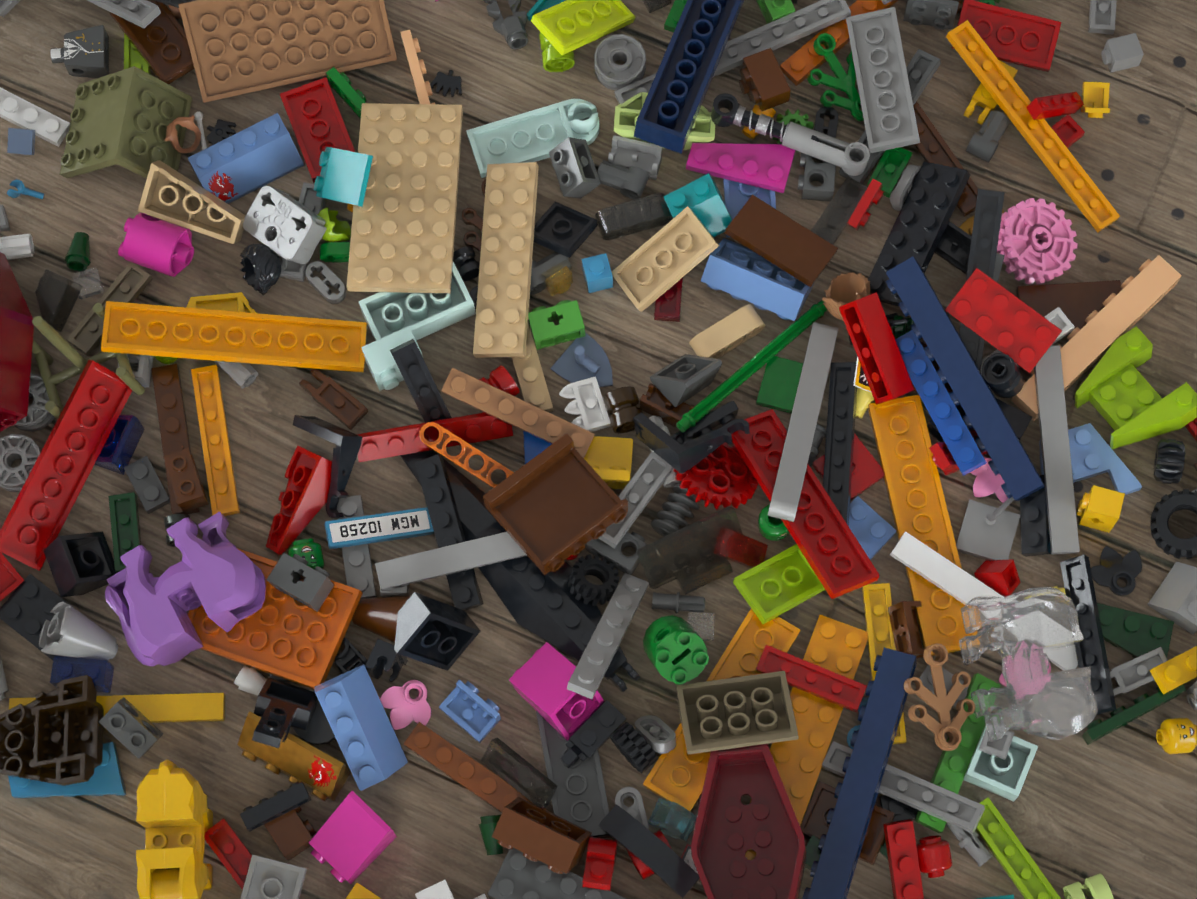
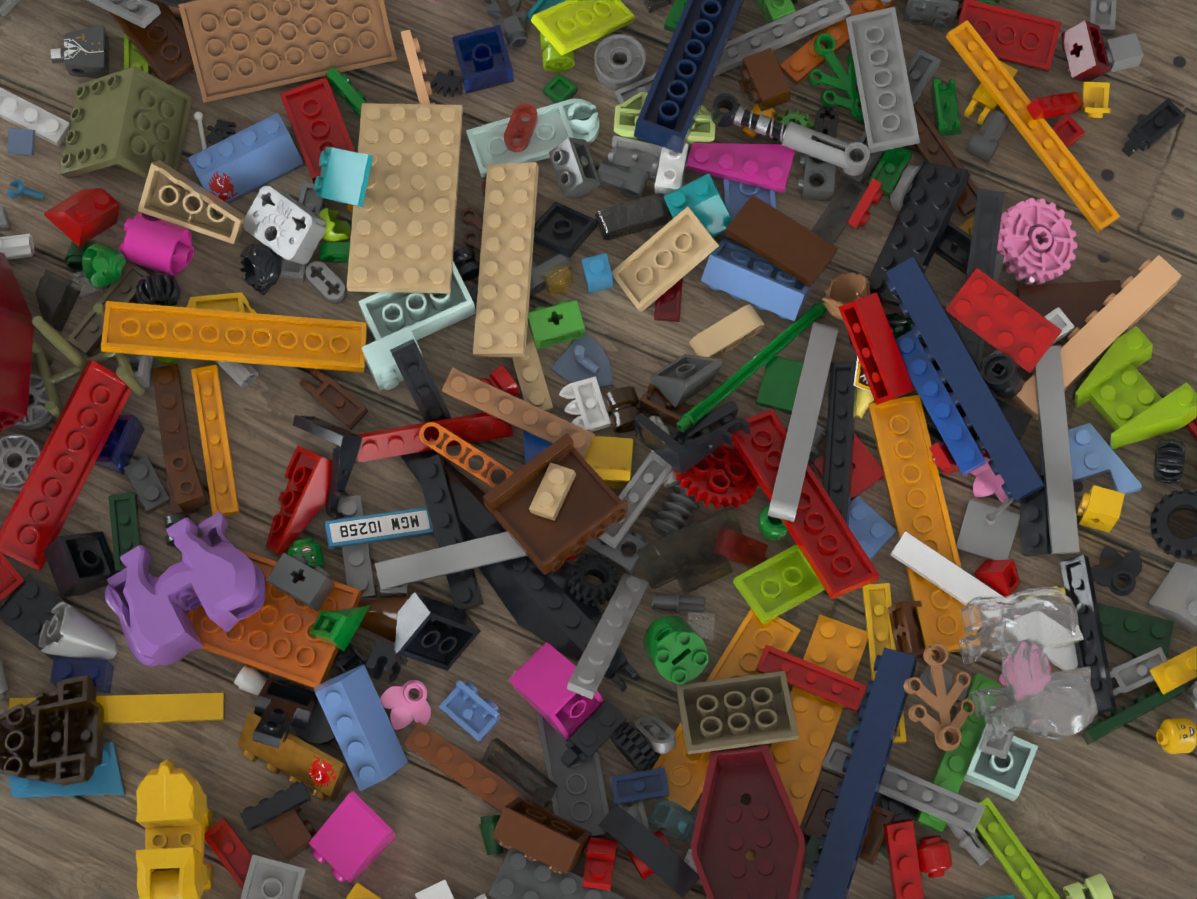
(84, 214): none -> red slope
(102, 265): none -> green hair
(131, 727): dark grey brick -> none
(158, 290): none -> black gear
(171, 133): nougat piece -> none
(338, 626): none -> green slope
(483, 59): none -> clear blue brick
(519, 129): none -> clear red plate
(552, 491): none -> tan plate
(560, 89): none -> green tile
(639, 786): none -> dark blue plate
(671, 170): none -> white brick
(945, 108): none -> green hinge
(1085, 51): none -> brick
(1153, 127): none -> black hinge

